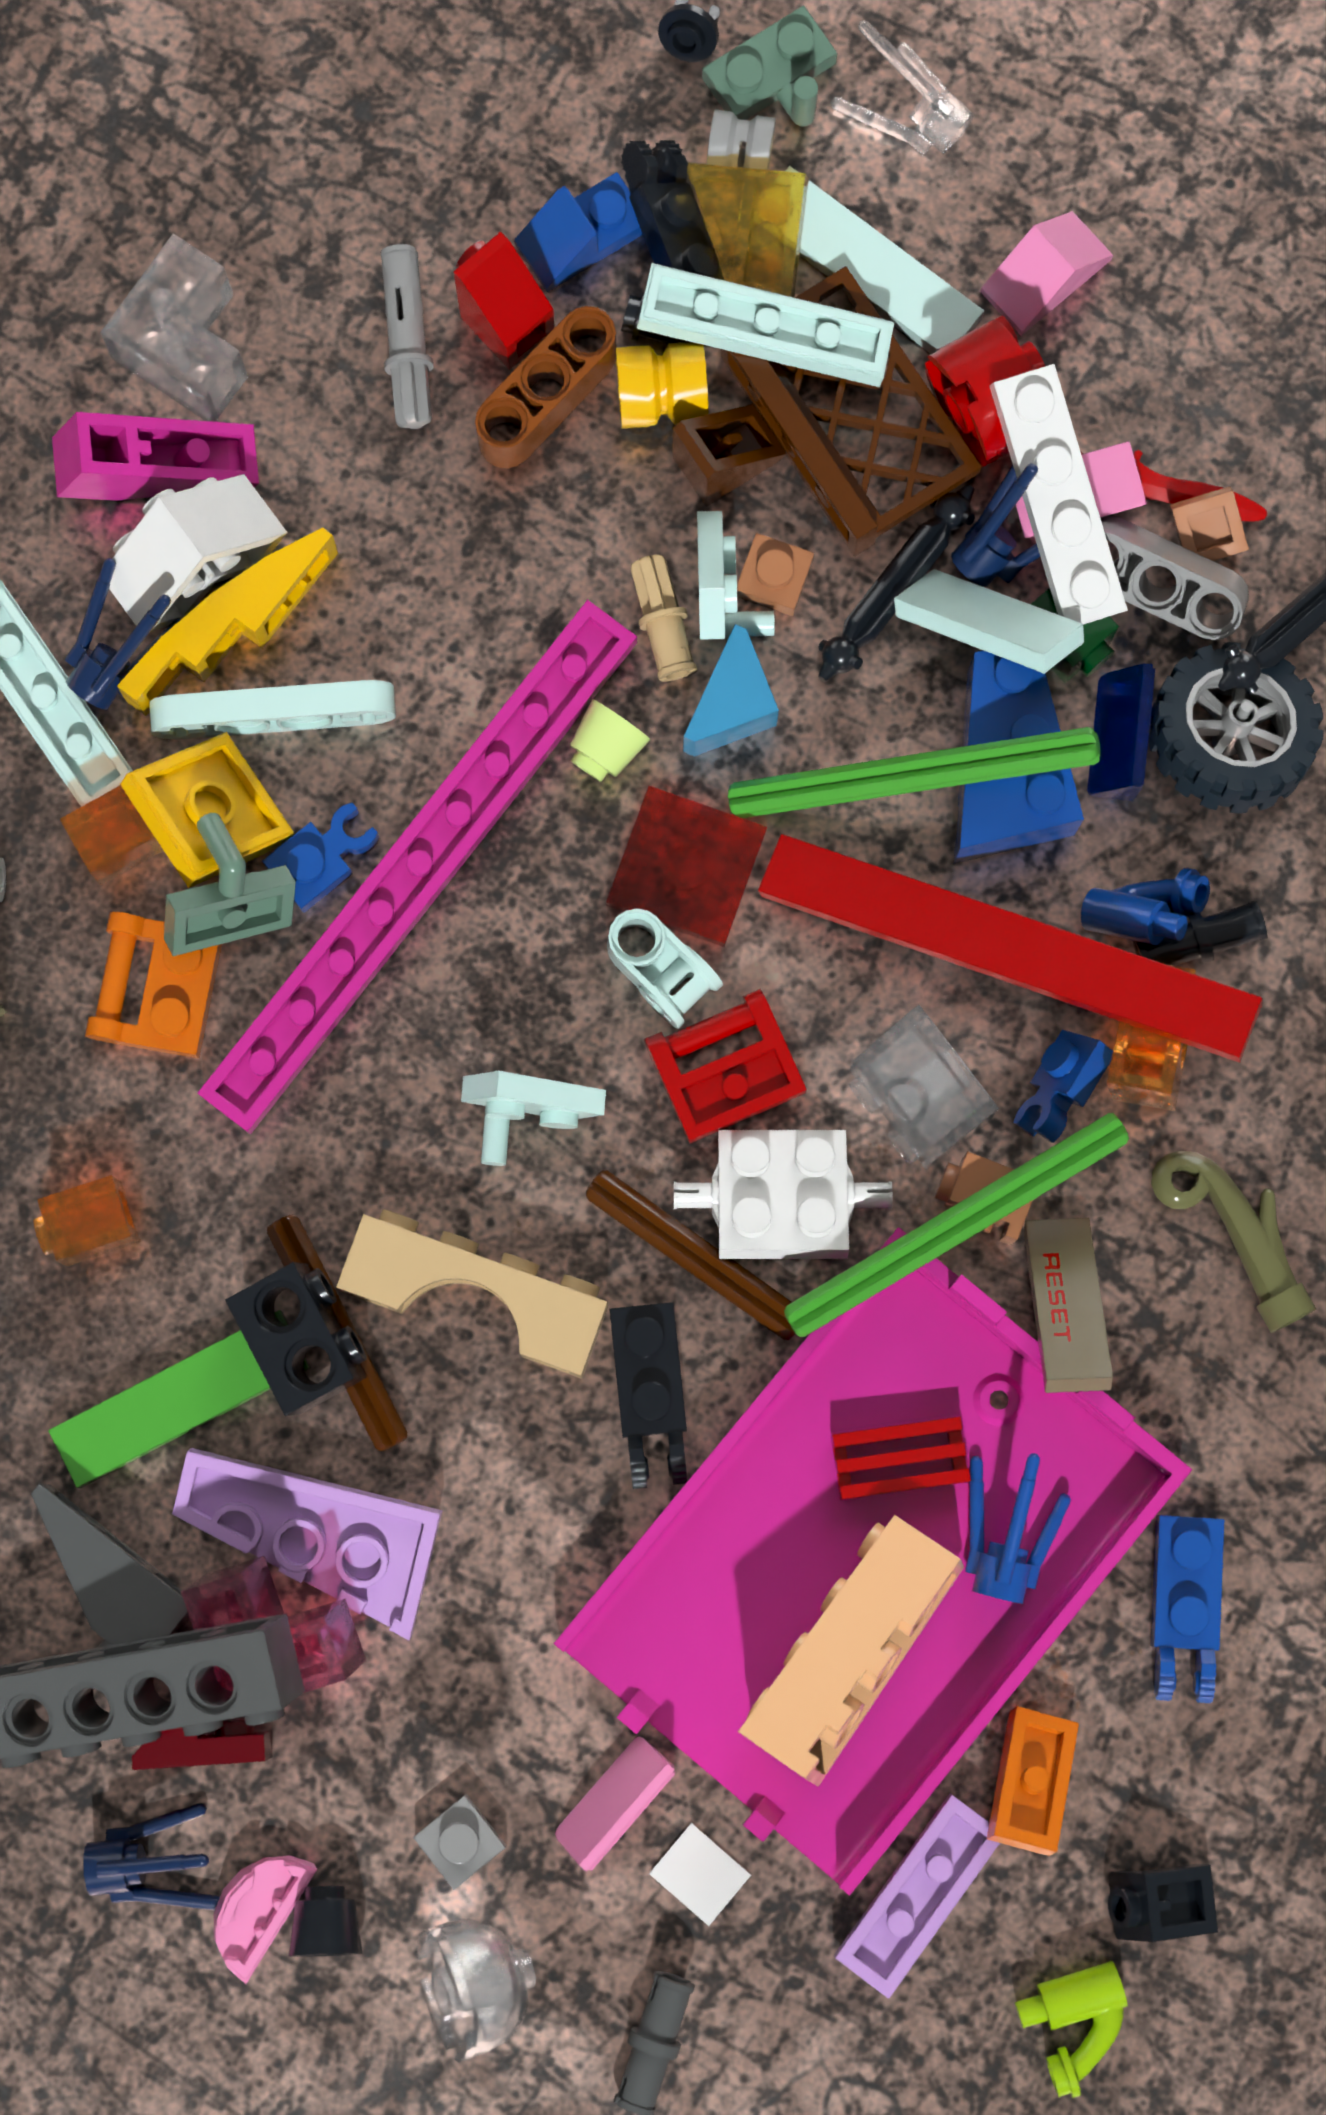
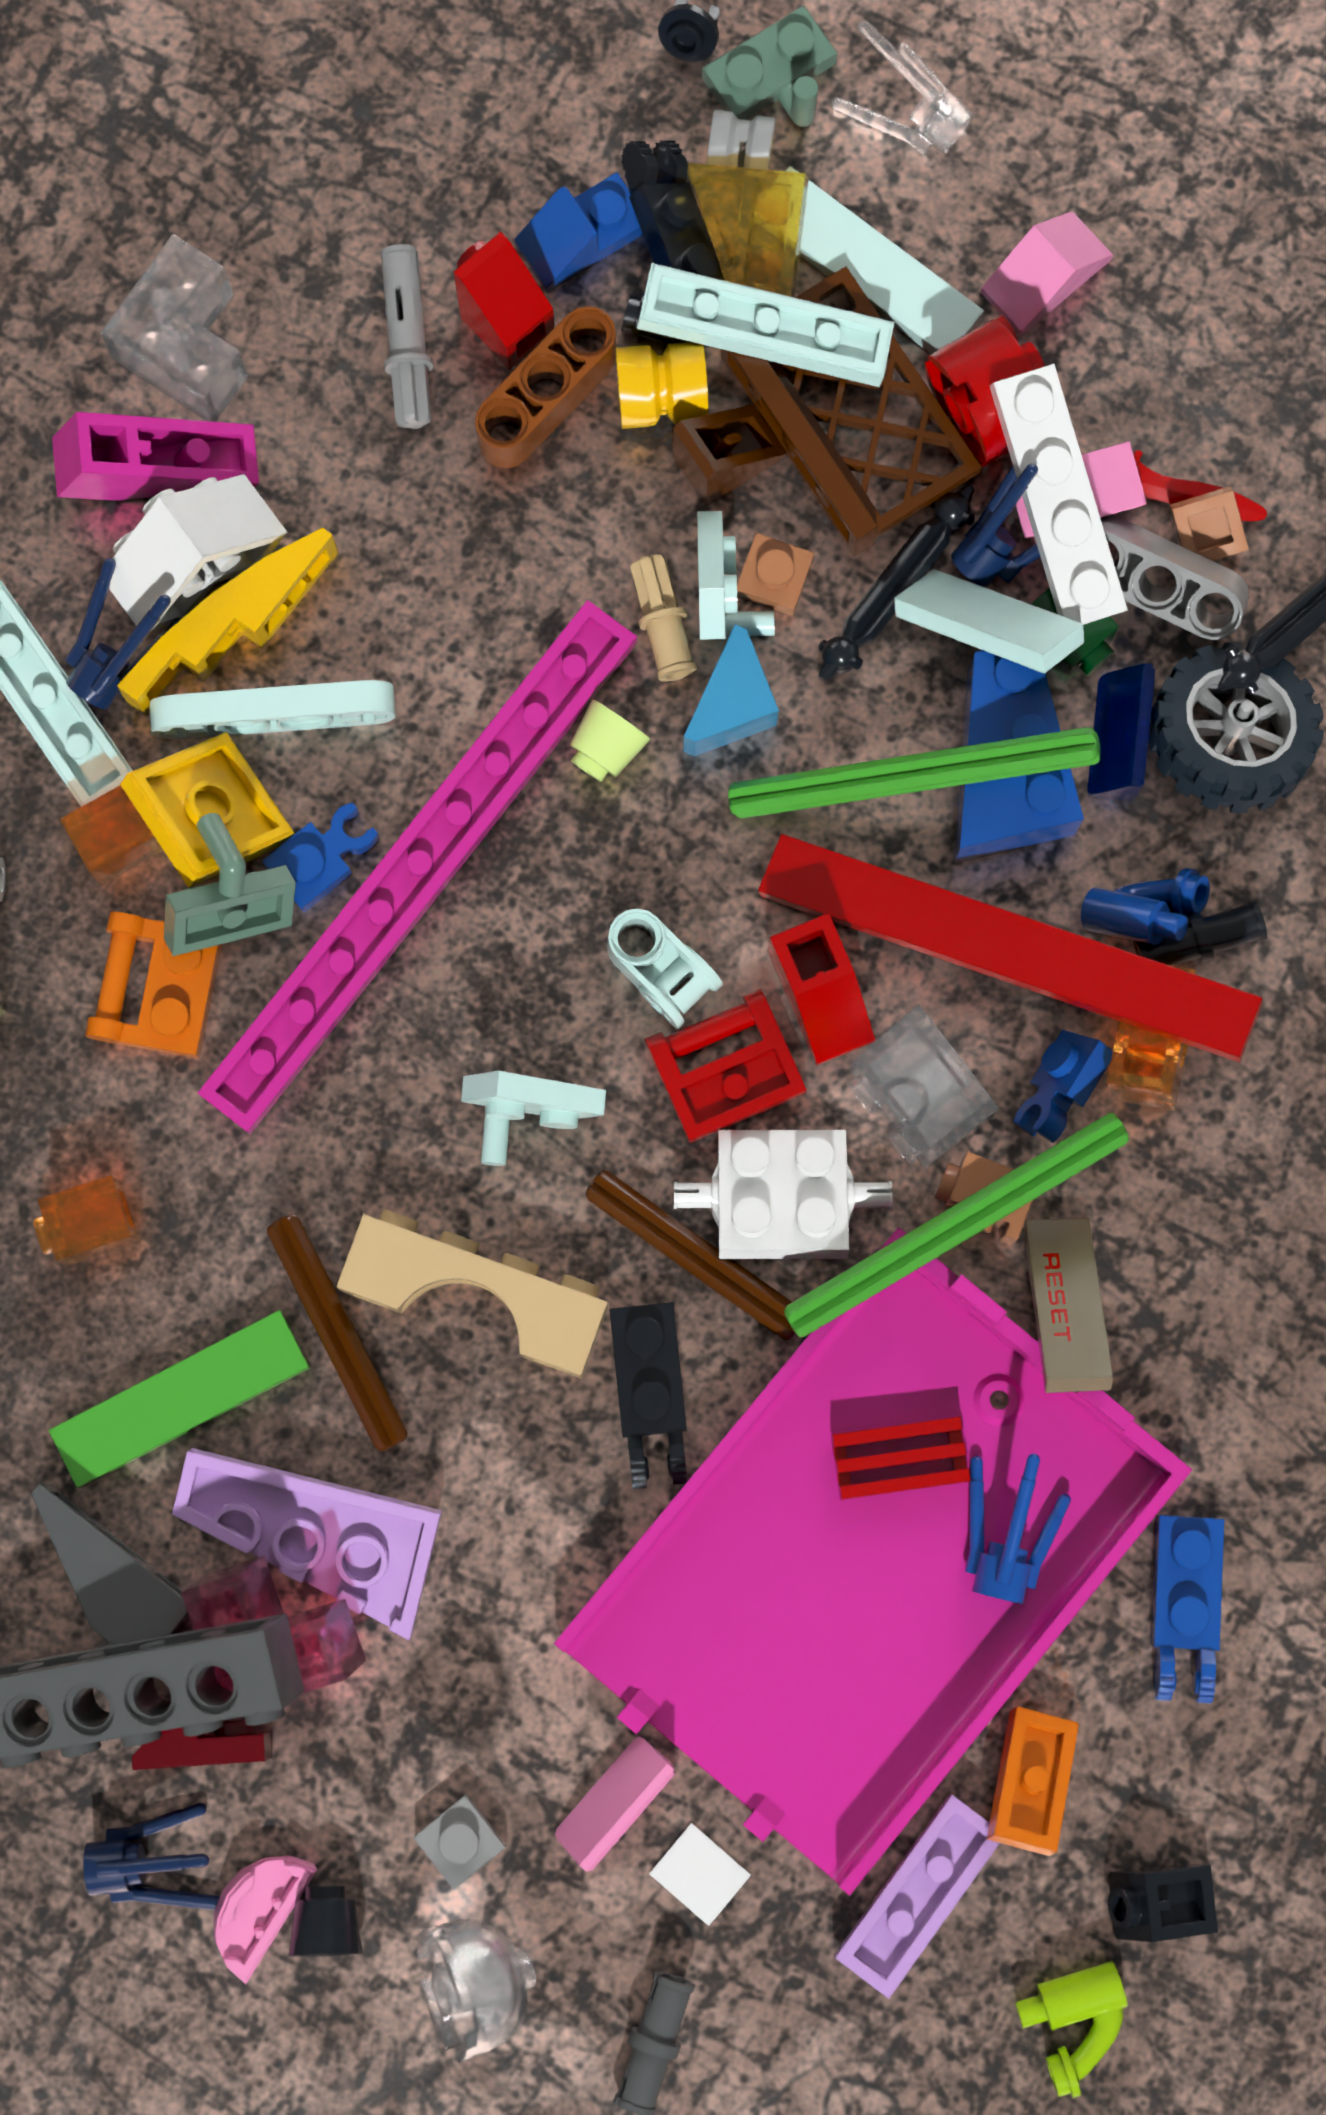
(283, 1348): black brick -> none
(687, 865): clear red tile -> none
(821, 988): none -> red slope
(852, 1649): light nougat wedge -> none
(1253, 1237): olive plant -> none

